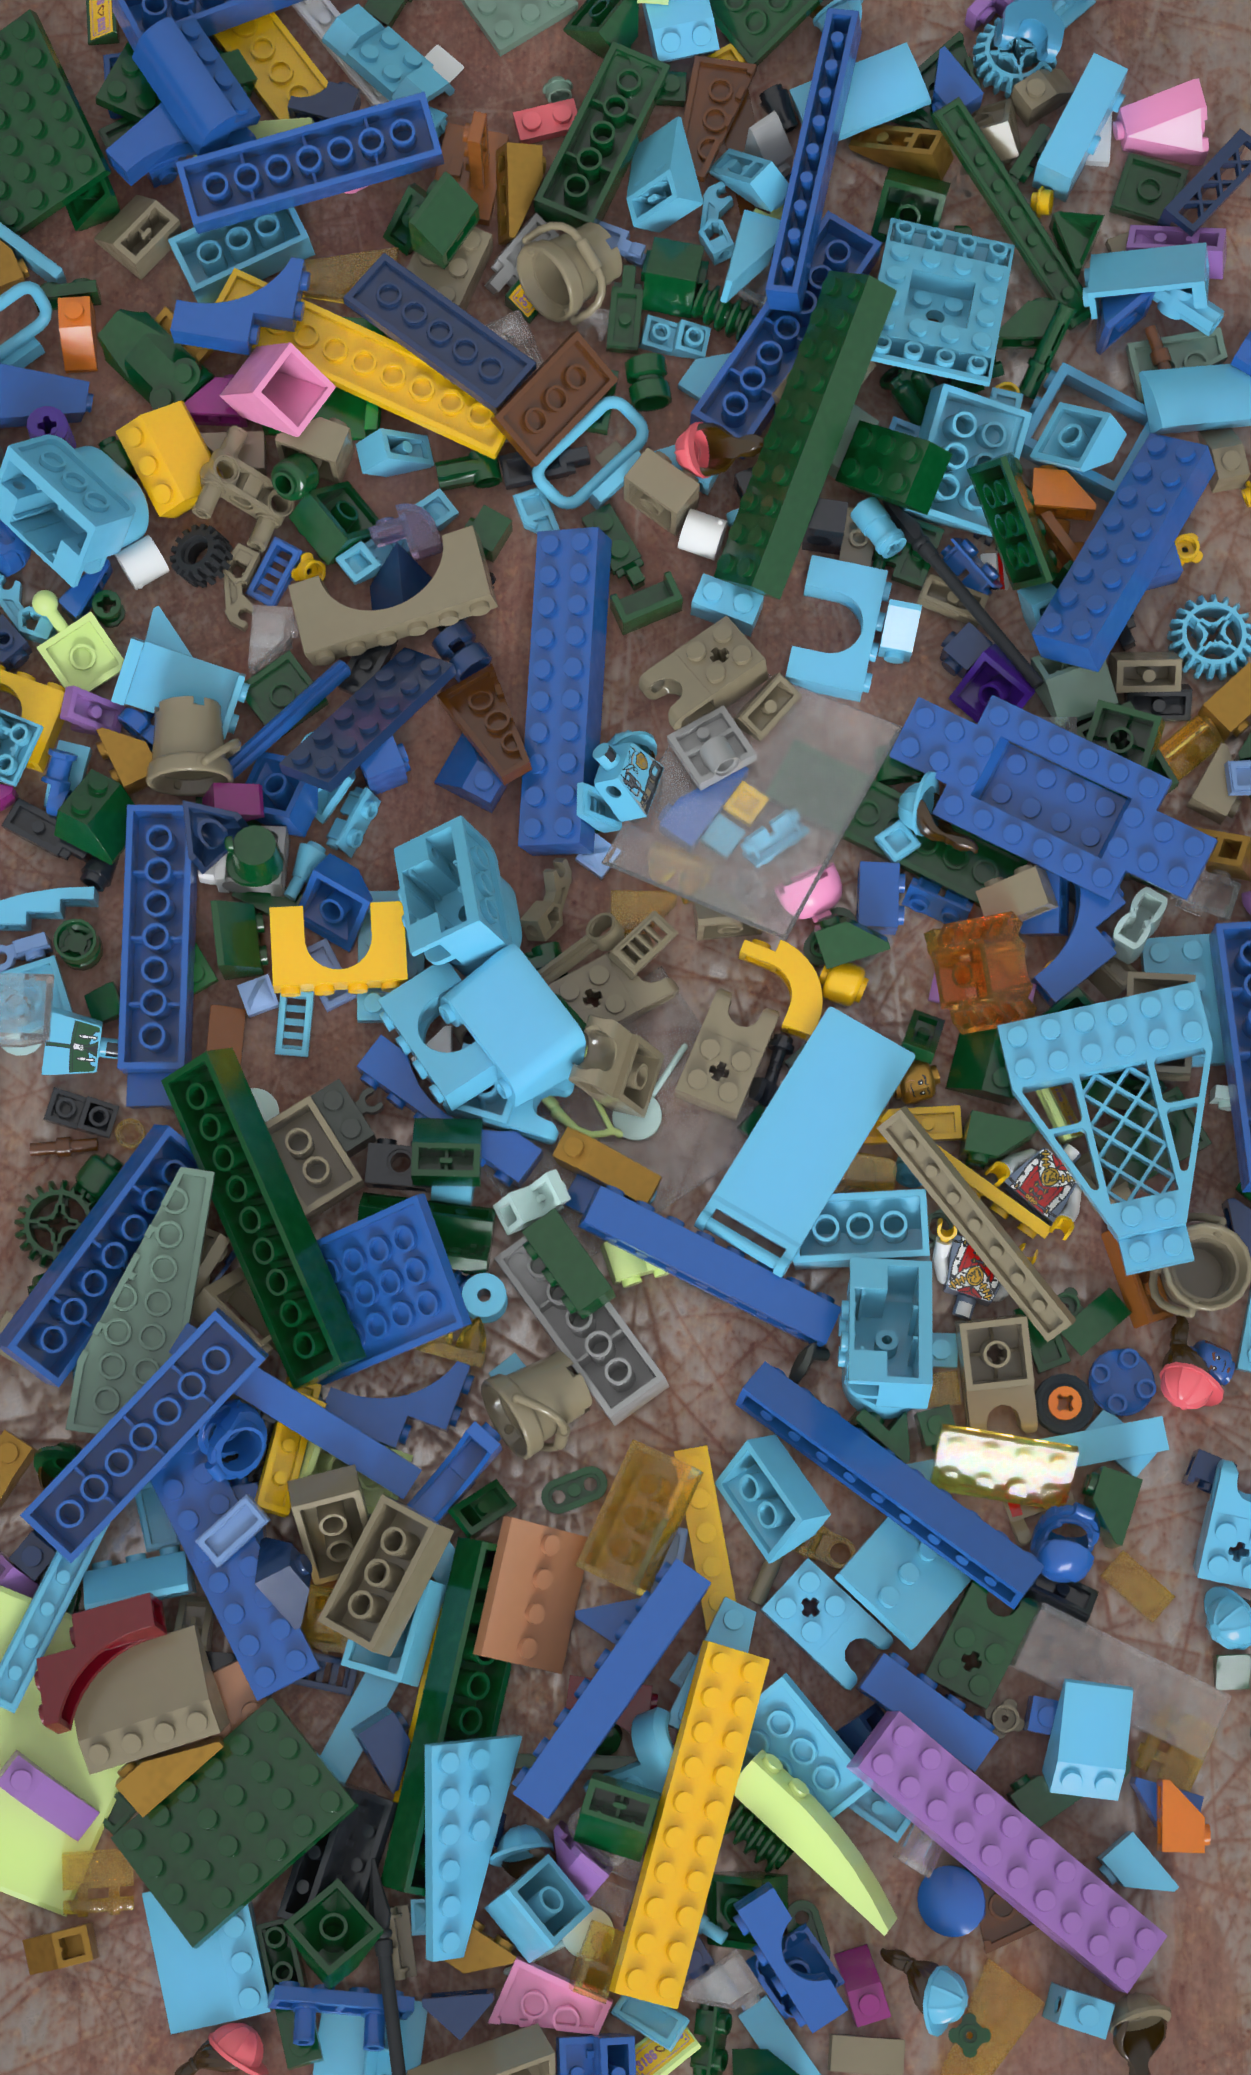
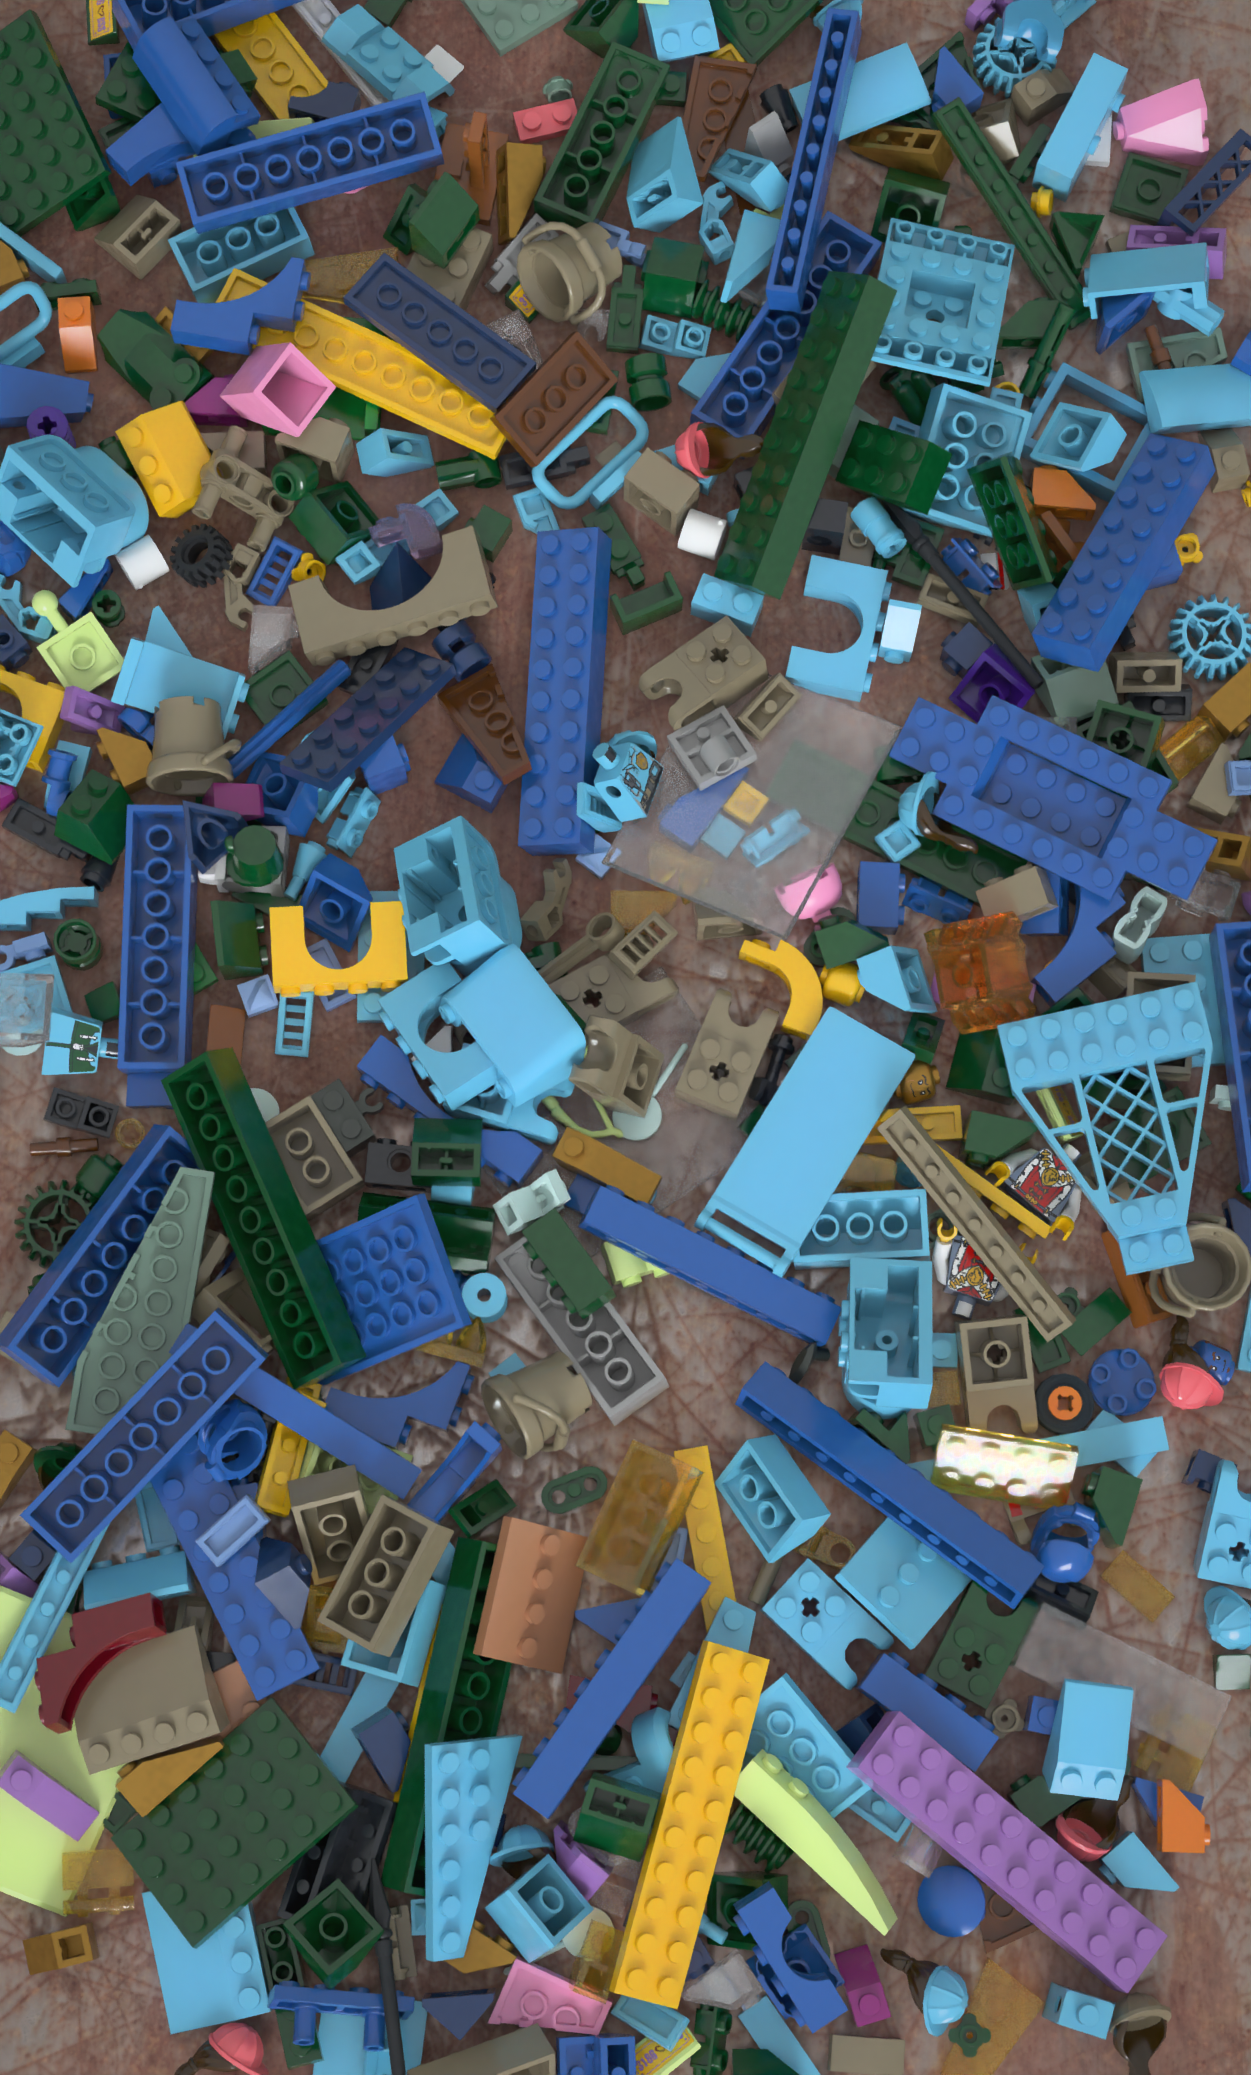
(898, 978): none -> medium azure slope
(1091, 1825): none -> piece

